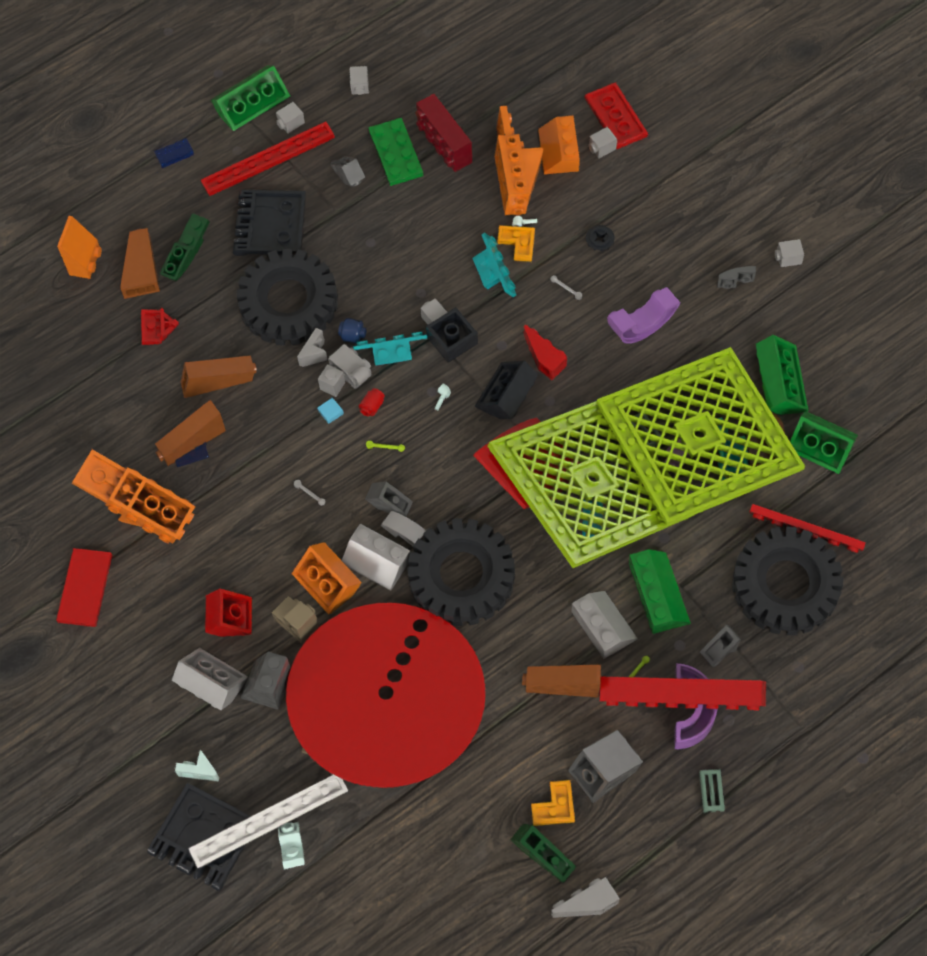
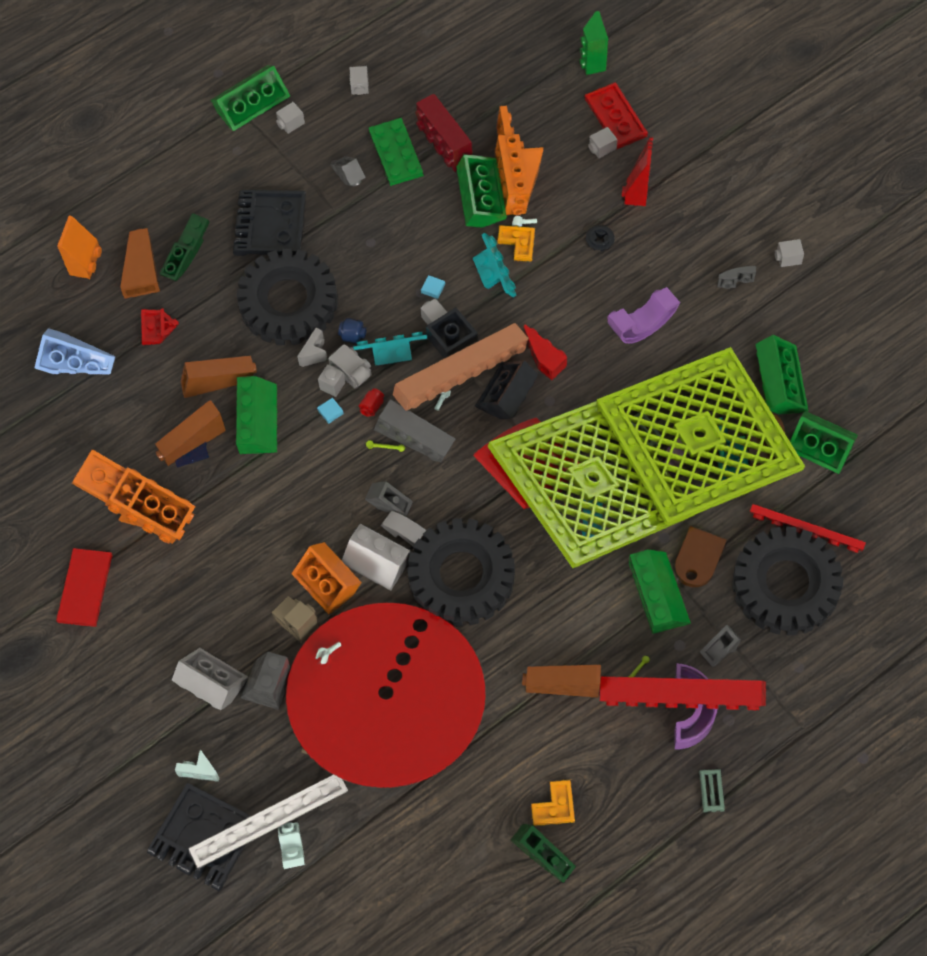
(67, 354): none -> light blue wedge
(174, 153): clear blue tile -> none
(228, 614): red slope -> none
(256, 415): none -> green slope
(267, 158): red plate -> none
(297, 483): light grey hinge -> none
(324, 653): none -> light aqua hand
(413, 432): none -> dark grey wedge
(433, 287): none -> medium azure tile
(460, 367): none -> nougat brick
(481, 191): none -> green slope
(559, 146): orange slope -> none
(578, 295): light grey hinge -> none
(591, 901): light grey slope -> none
(594, 46): none -> green slope
(603, 623): light grey slope -> none
(604, 765): dark grey slope -> none
(637, 182): none -> red slope
(698, 555): none -> reddish brown tile

